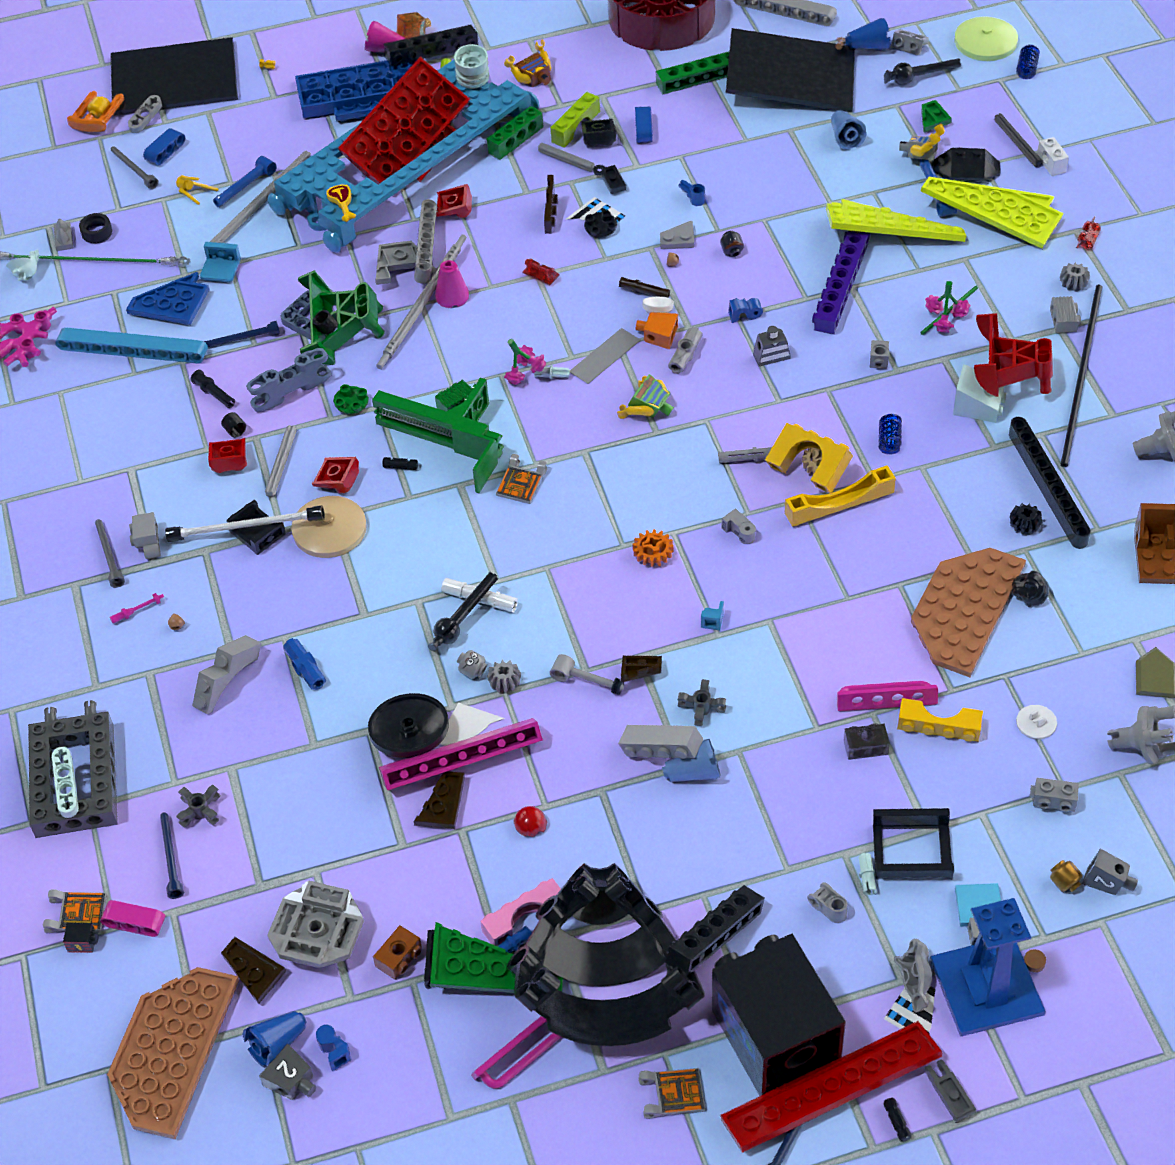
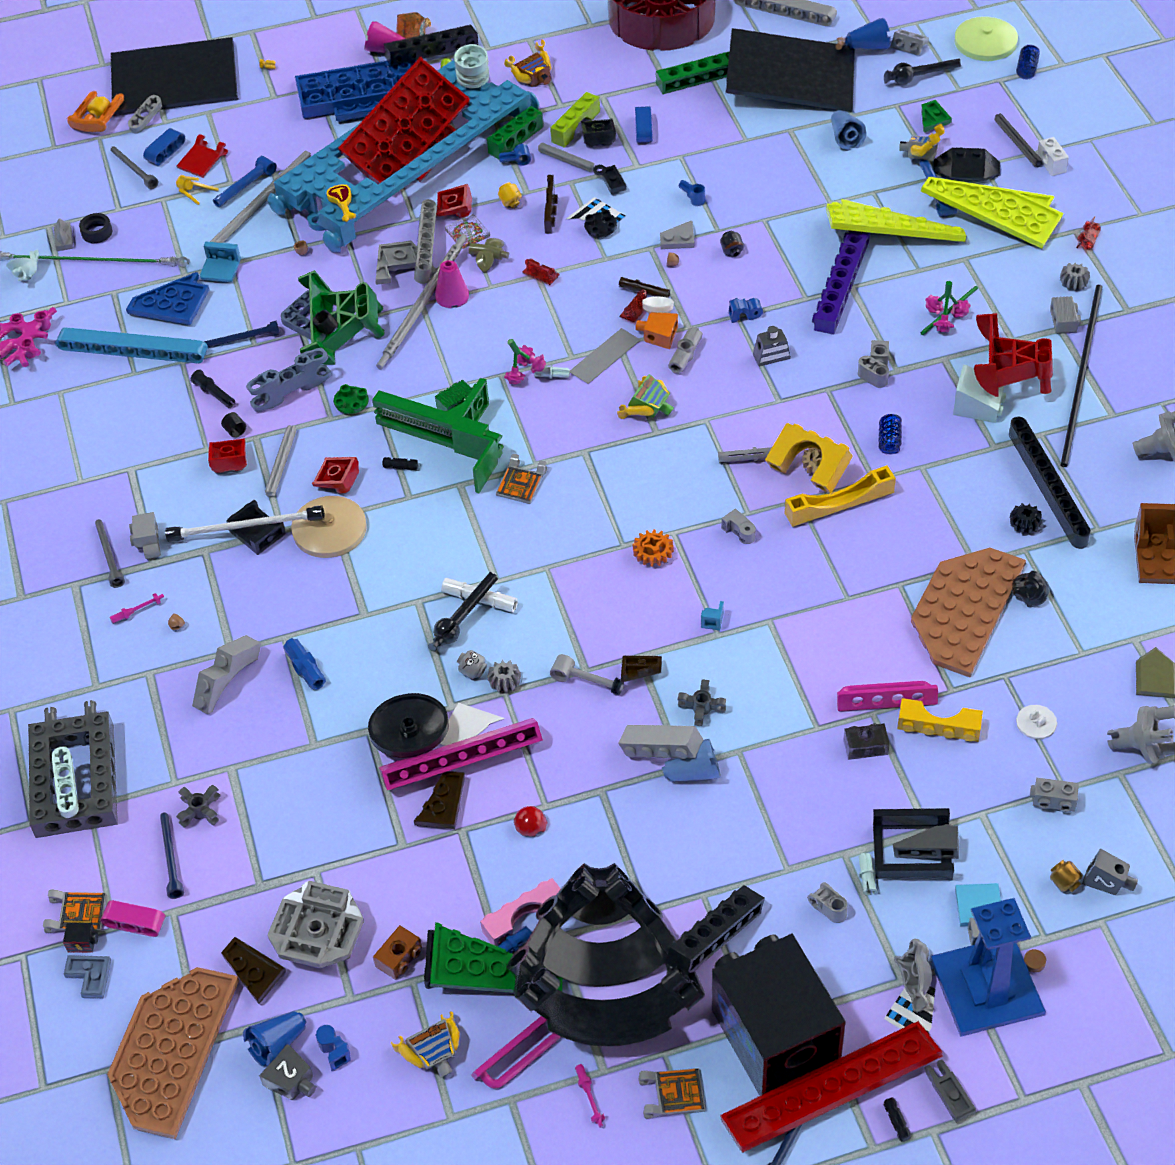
(93, 971): none -> sand blue tile
(201, 158): none -> red flag
(301, 247): none -> medium nougat hinge
(431, 1046): none -> torso
(469, 226): none -> clear tile
(488, 252): none -> olive plant
(509, 195): none -> yellow head
(520, 154): none -> blue axle
(585, 1082): none -> dark pink piece
(635, 307): none -> clear red hinge
(873, 371): none -> light grey beam
(932, 843): none -> dark grey slope

